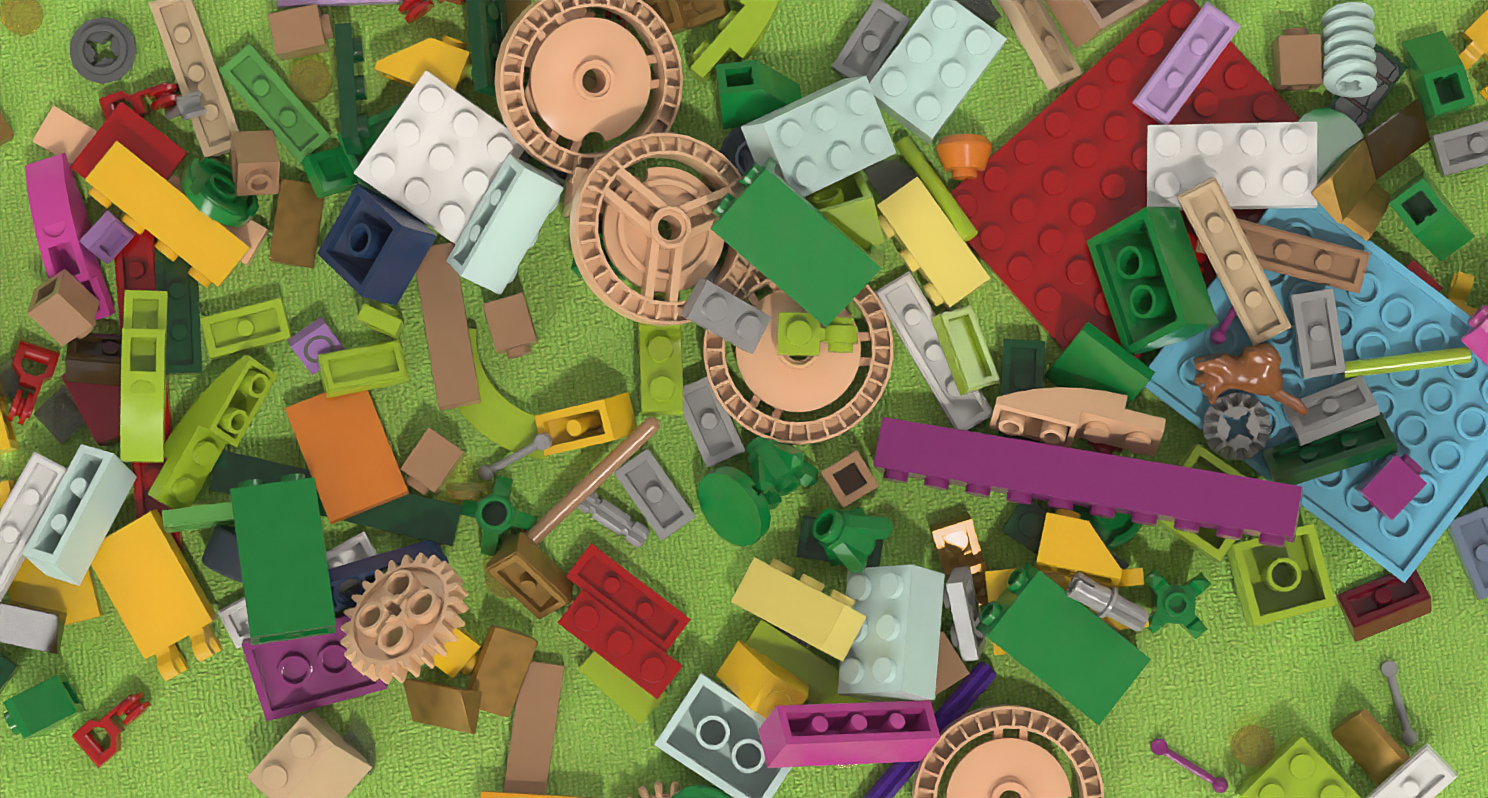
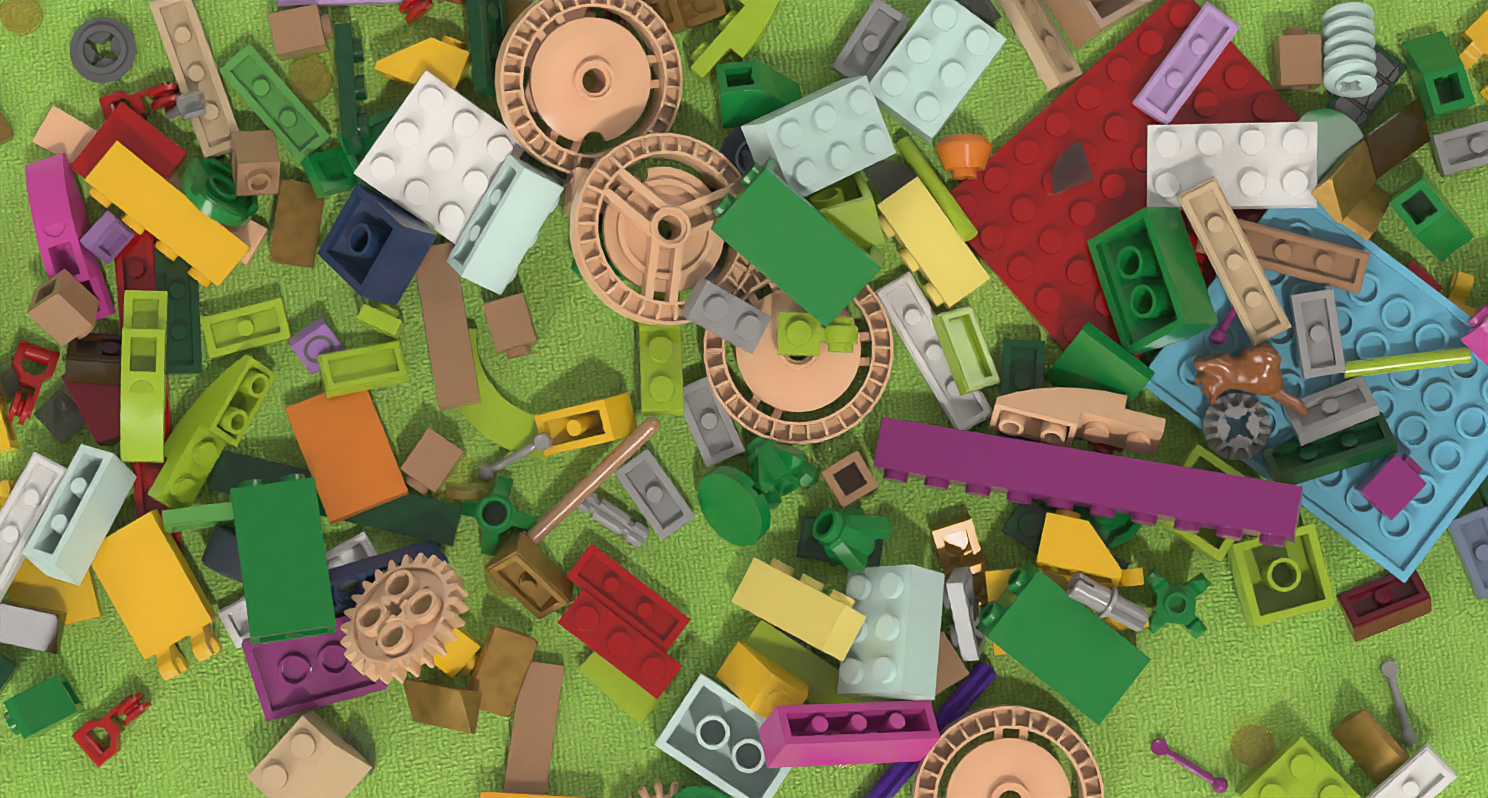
(1071, 169): none -> clear smoke tile

